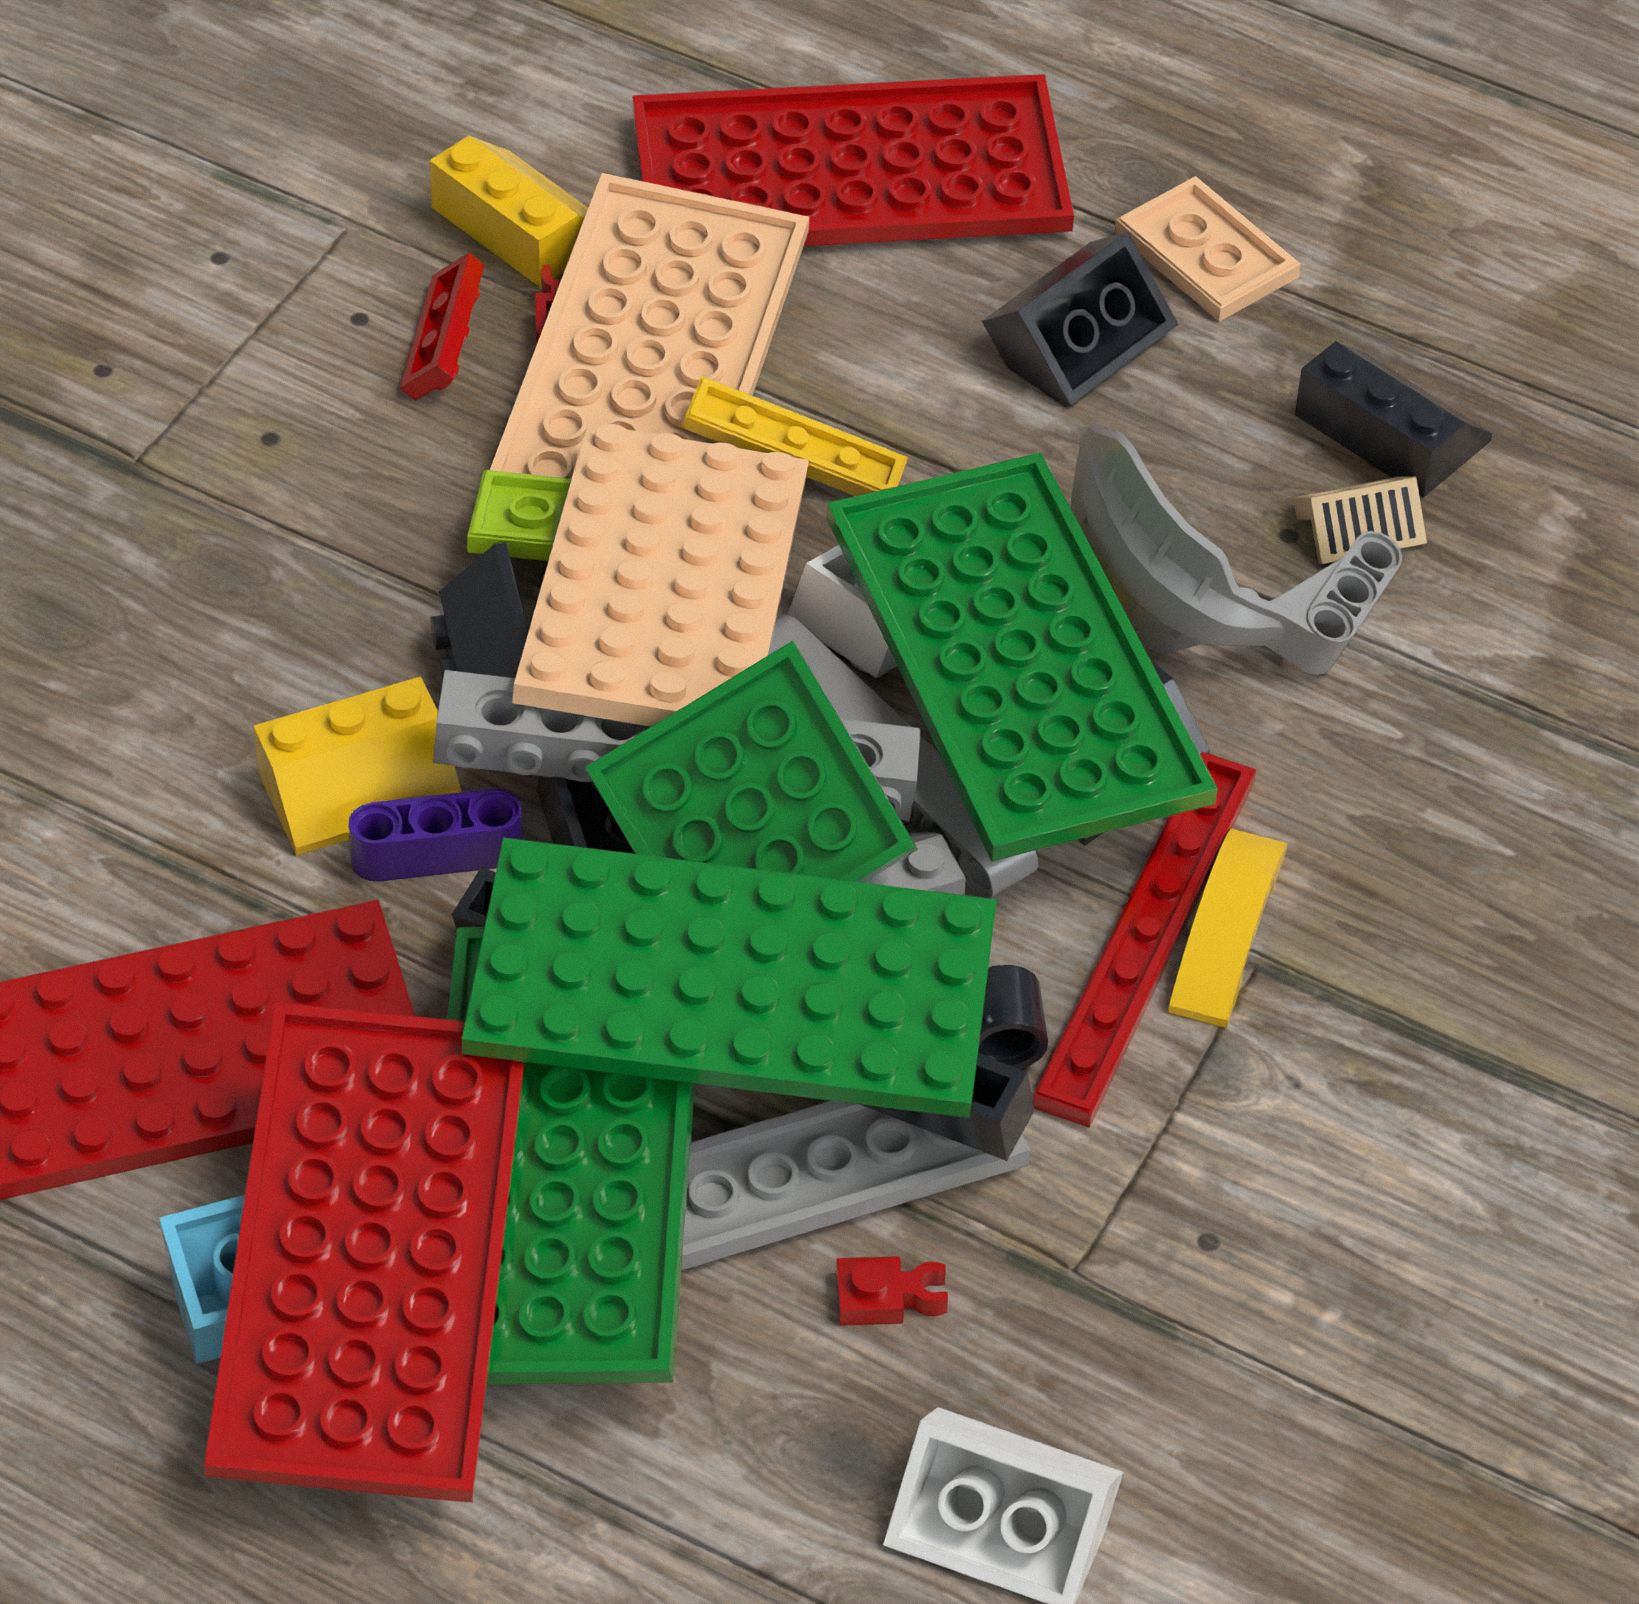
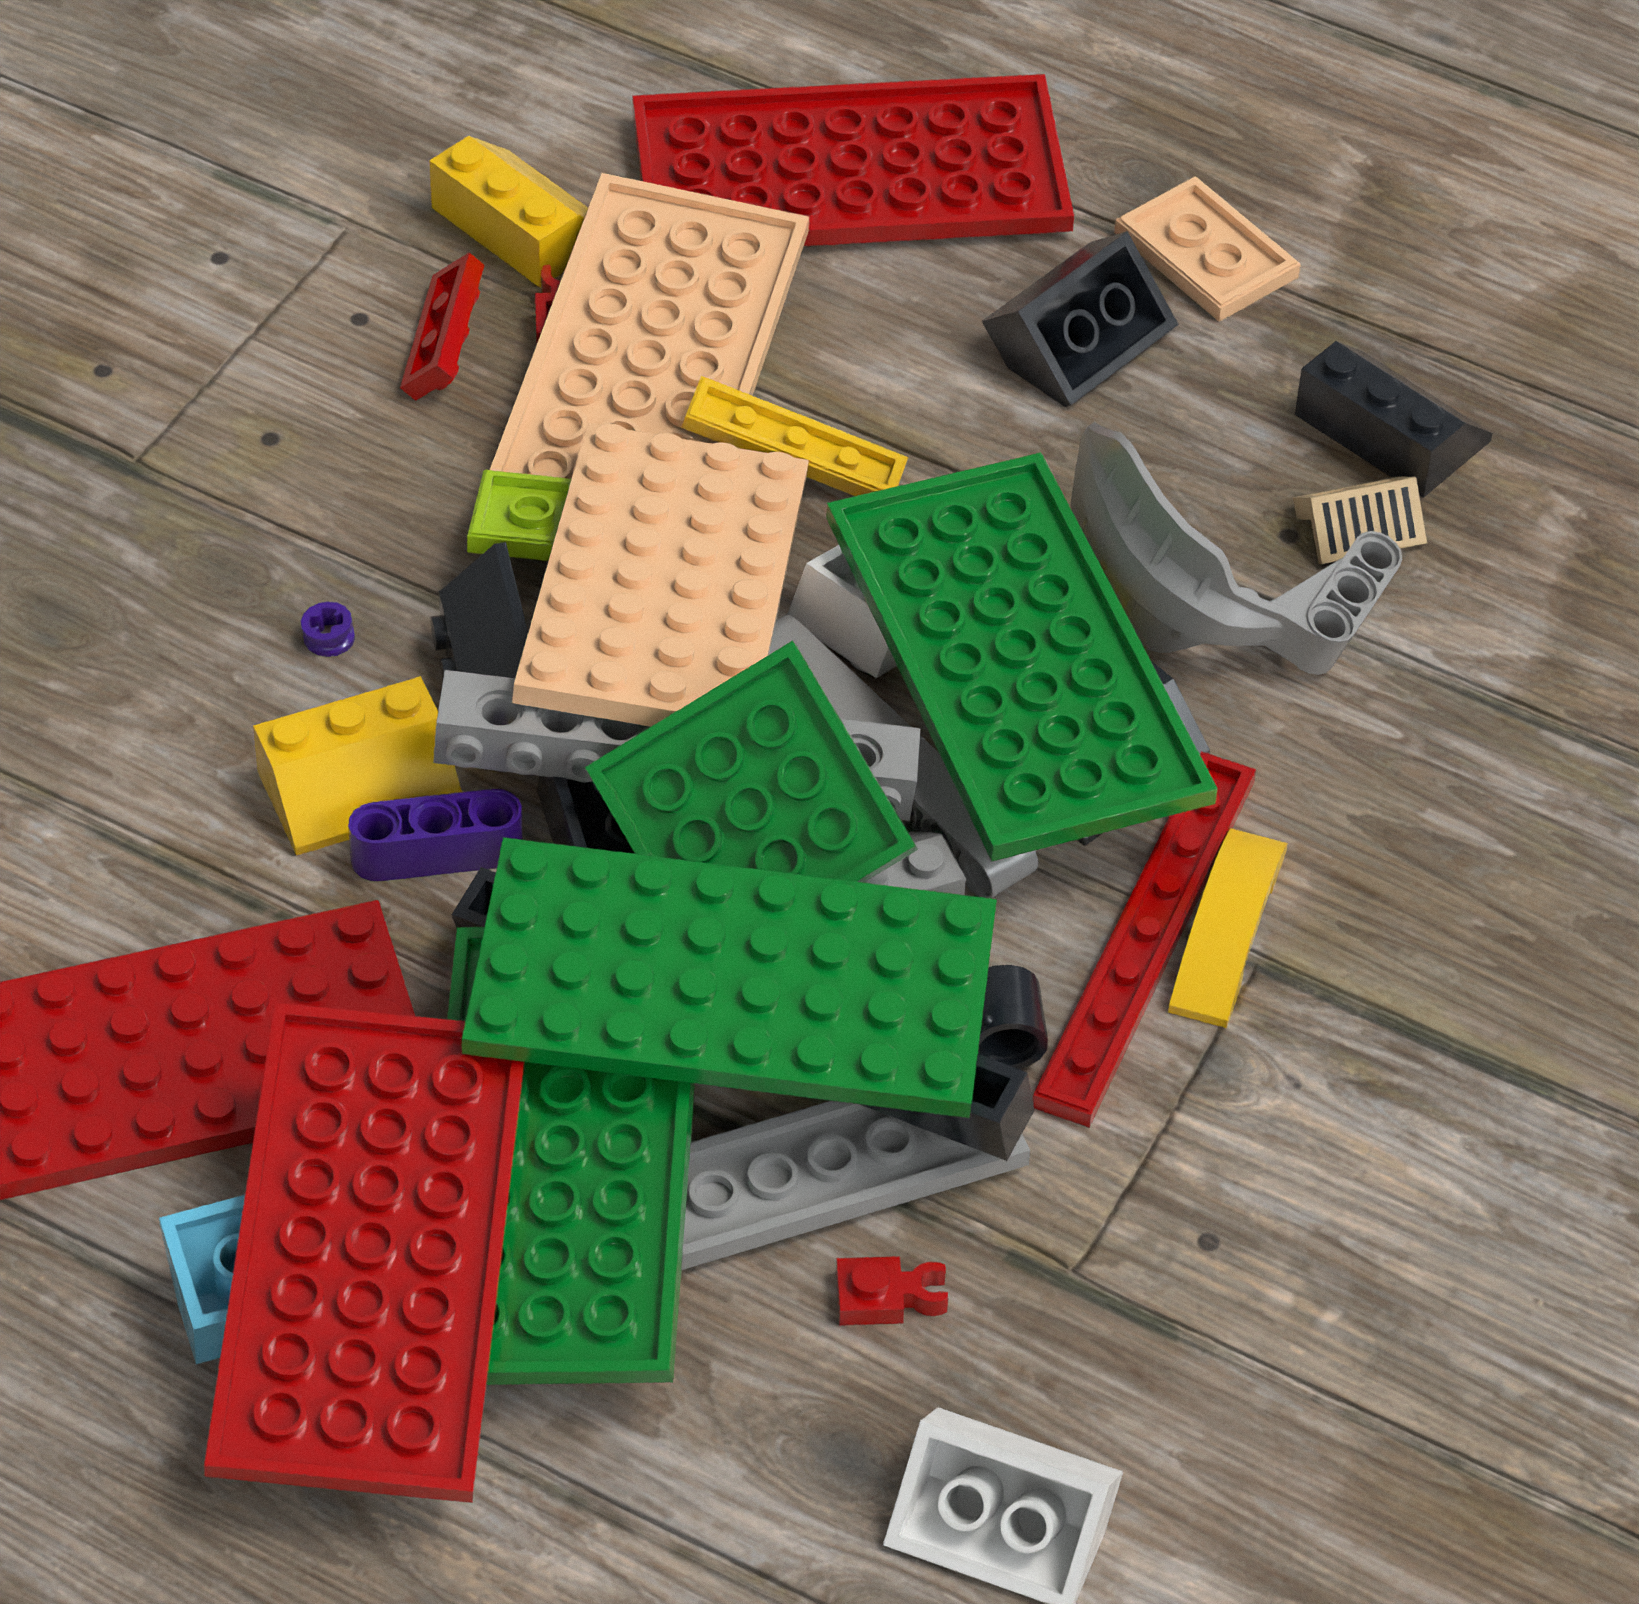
(341, 635): none -> dark purple bush

